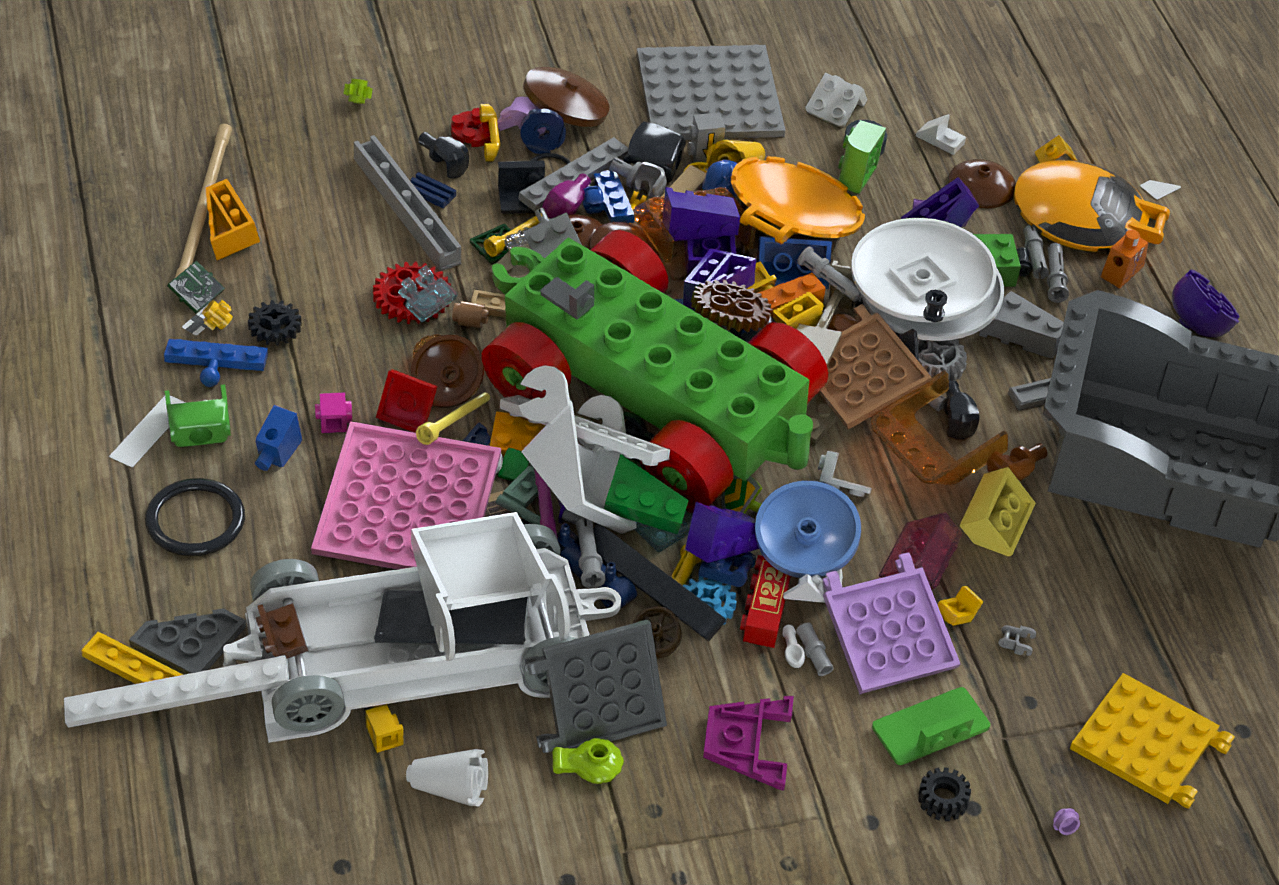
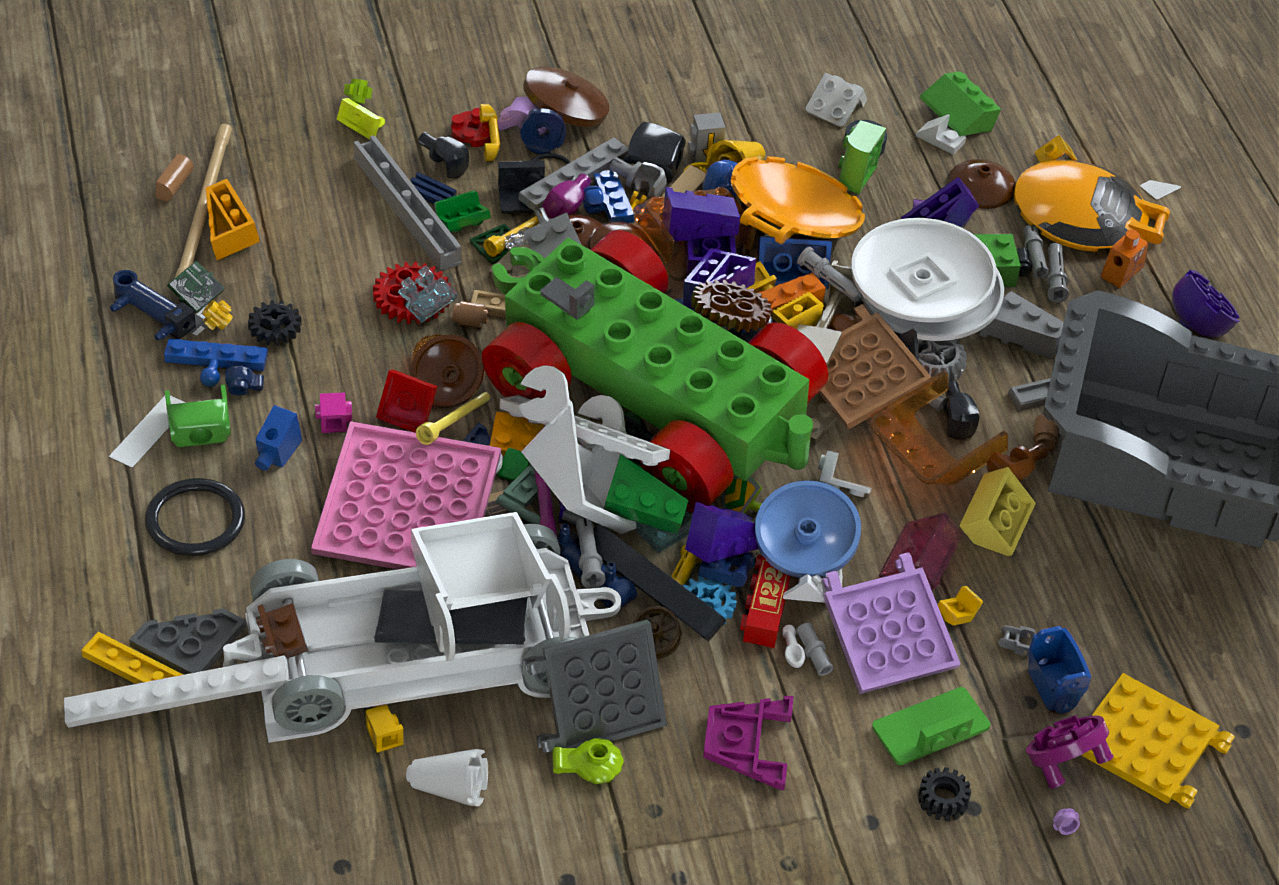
(173, 177): none -> medium nougat brick
(177, 319): none -> dark blue piece
(241, 378): none -> dark blue piece
(359, 118): none -> neon yellow tile
(461, 211): none -> green bracket
(711, 80): light grey plate -> none
(935, 305): black bush -> none
(964, 102): none -> bright green slope
(1045, 432): none -> medium nougat brick
(1062, 674): none -> blue piece
(1066, 741): none -> magenta piece

